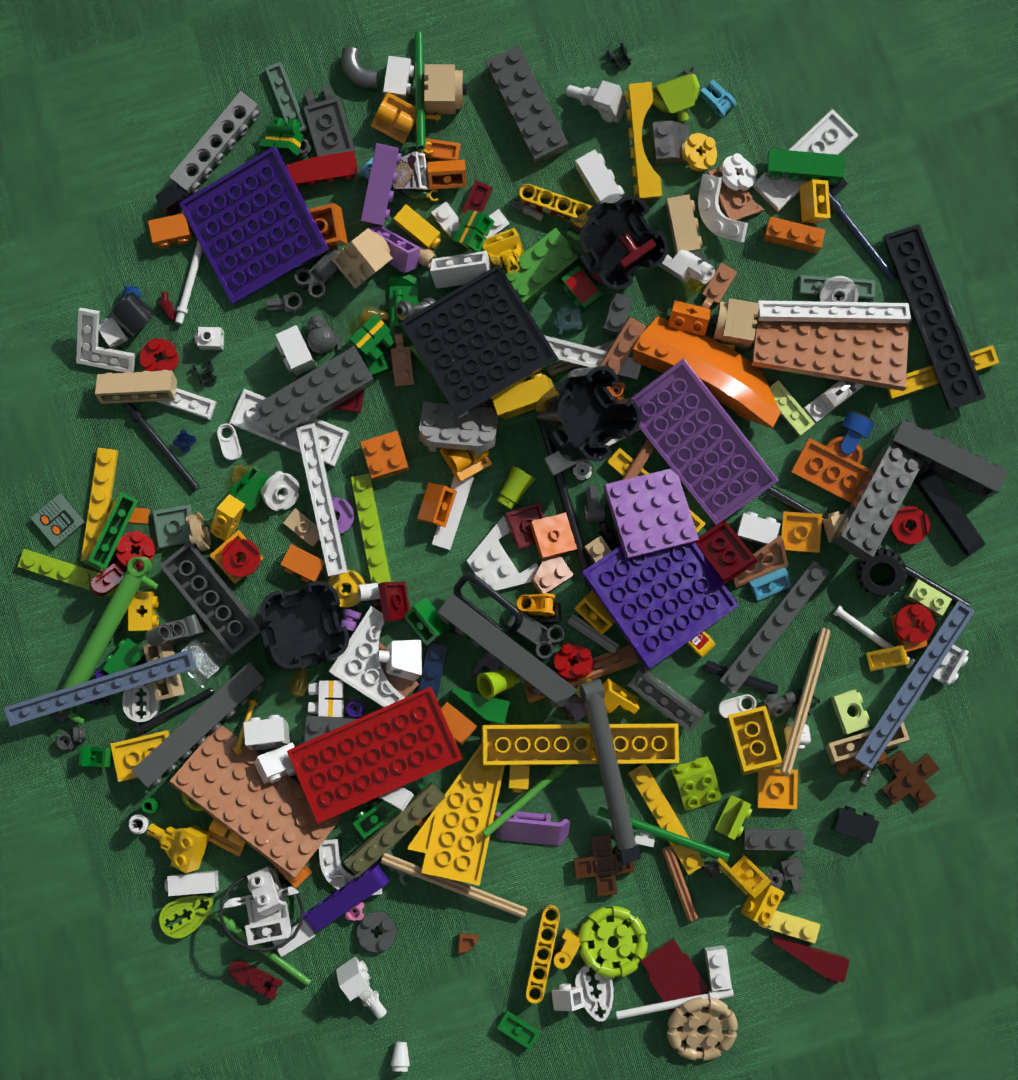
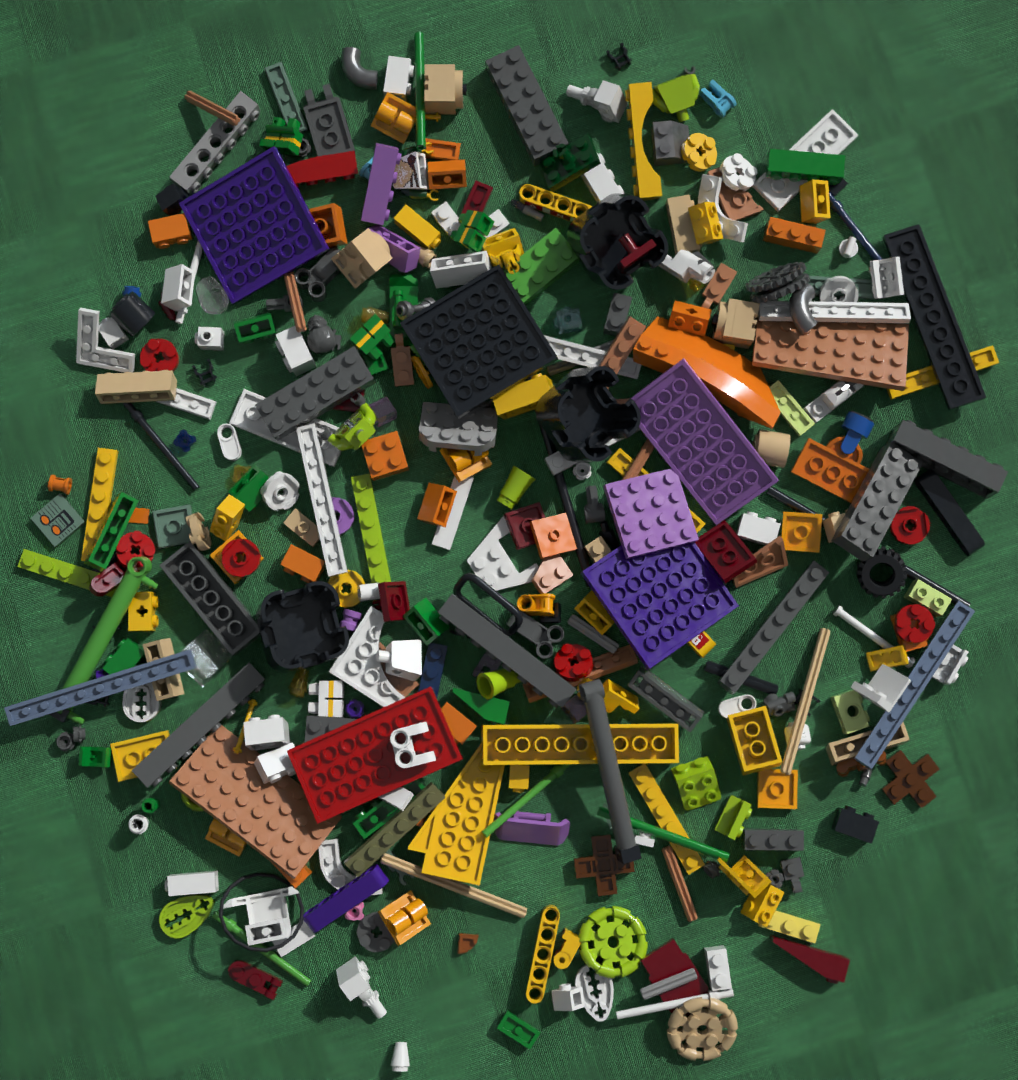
(59, 484): none -> orange bush
(173, 711): black bar -> none
(175, 631): dark grey piece -> none
(178, 287): none -> white brick
(182, 845): yellow brick -> none
(212, 108): none -> nougat axle
(212, 296): none -> clear piece
(254, 327): none -> green brick
(266, 891): white brick -> none
(295, 302): none -> nougat axle
(354, 430): none -> lime torso
(383, 411): none -> clear purple piece
(405, 917): none -> light orange plate
(408, 746): none -> white piece
(421, 371): none -> light orange wheel
(569, 162): none -> dark green plate
(580, 288): brick -> none
(620, 388): orange plate -> none
(668, 983): none -> light grey axle
(705, 223): none -> yellow brick
(770, 584): medium azure slope -> none
(772, 447): none -> tan piece
(777, 282): none -> dark grey piece
(800, 308): none -> flat silver cylinder
(848, 247): none -> white plate
(883, 688): none -> white bracket
(886, 278): none -> white bracket

